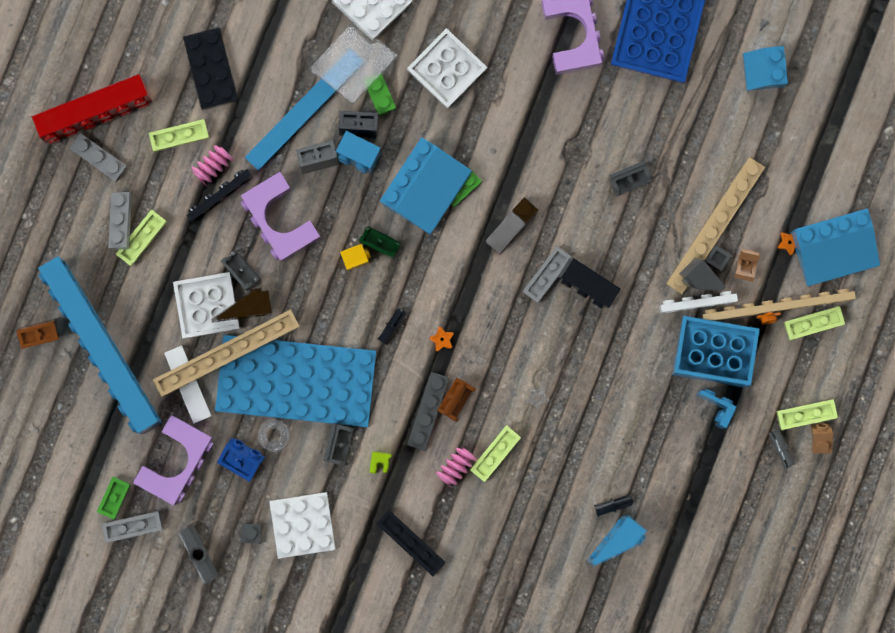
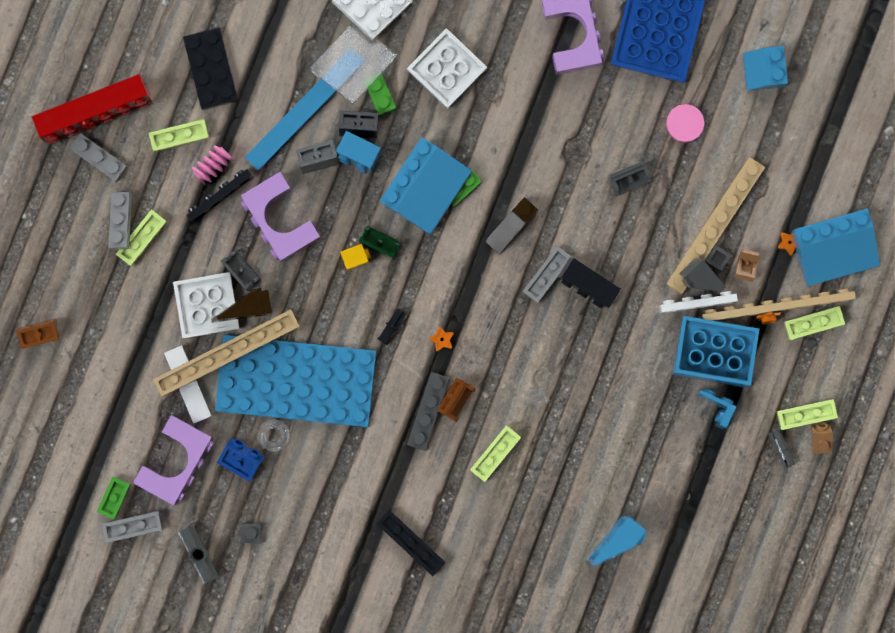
(100, 345): dark azure brick -> none
(302, 525): white plate -> none
(338, 444): dark grey hinge -> none
(381, 459): lime hinge -> none
(456, 466): bright pink piece -> none
(613, 505): black axle -> none
(685, 123): none -> bright pink tile

